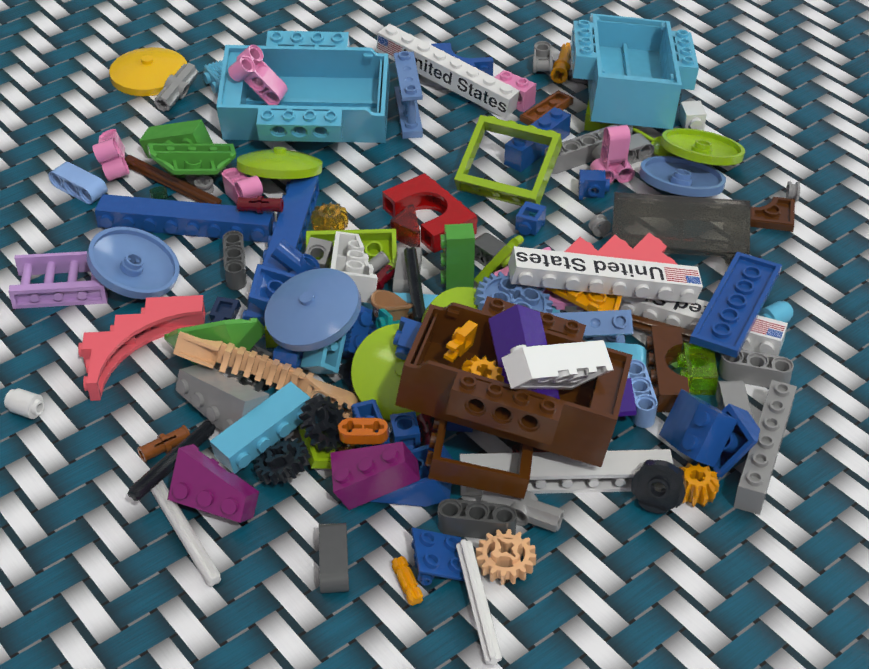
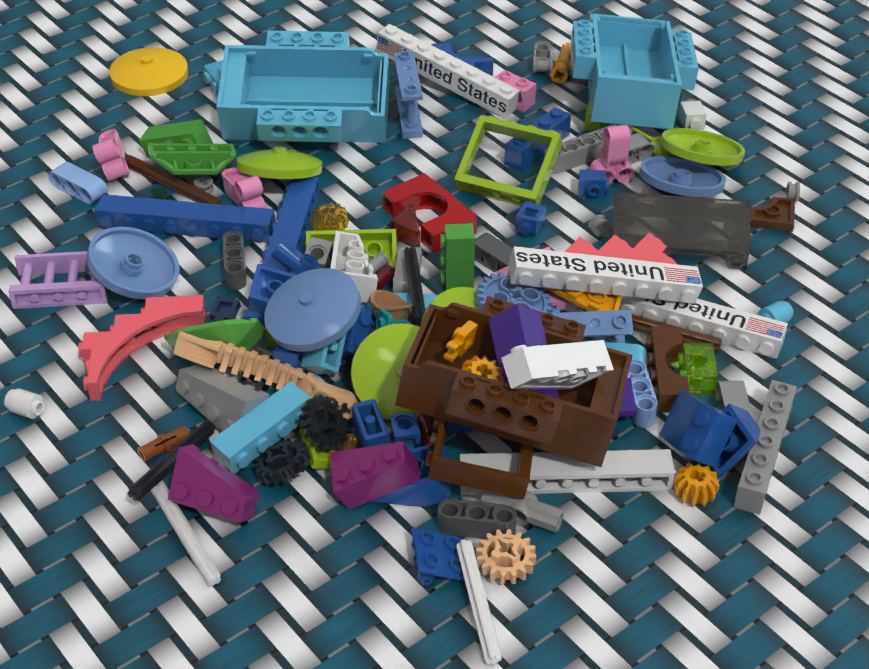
(176, 87): light grey piece -> none
(258, 75): bright pink piece -> none
(260, 204): dark red pin -> none
(333, 558): dark grey beam -> none
(363, 431): orange beam -> none
(405, 337): blue brick -> none
(407, 580): light orange axle -> none
(500, 260): lime hinge -> none
(557, 99): dark orange tile -> none
(666, 473): black plate -> none
(735, 304): blue plate -> none
(755, 368): light grey beam -> none

